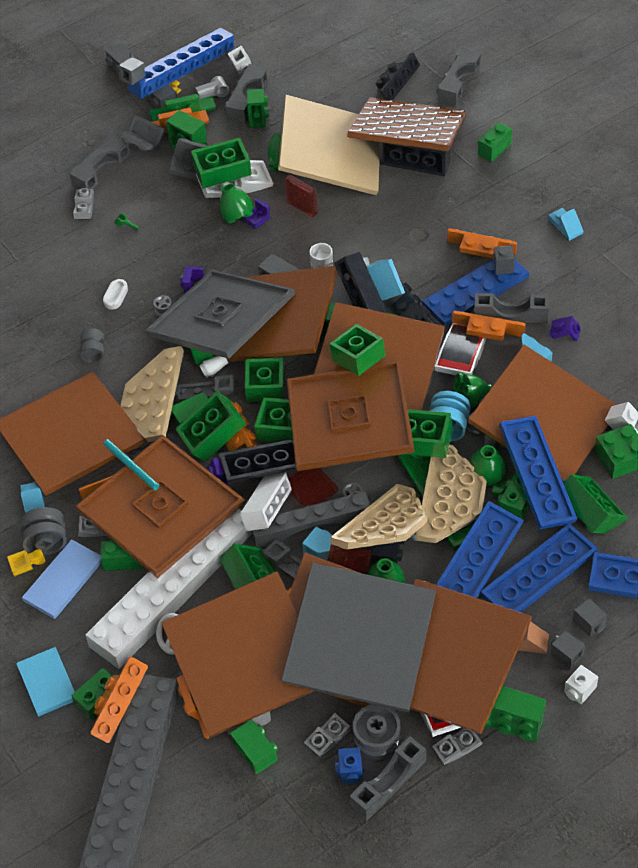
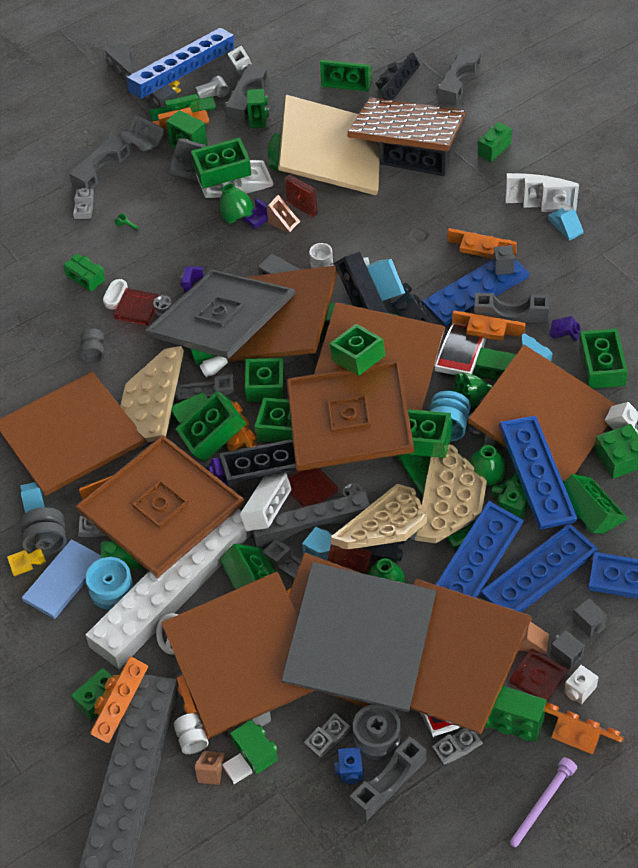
(46, 681): medium azure tile -> none
(84, 272): none -> green brick
(108, 582): none -> medium azure wheel
(131, 465): teal bar -> none
(132, 71): dark grey brick -> none
(136, 306): none -> clear red tile
(191, 733): none -> white wheel
(210, 767): none -> nougat slope
(237, 768): none -> white tile
(280, 215): none -> nougat slope
(345, 75): none -> green slope
(492, 363): none -> green brick
(538, 675): none -> clear red tile
(541, 191): none -> white slope
(565, 769): none -> lavender piece
(577, 732): none -> orange bracket
(603, 358): none -> green brick

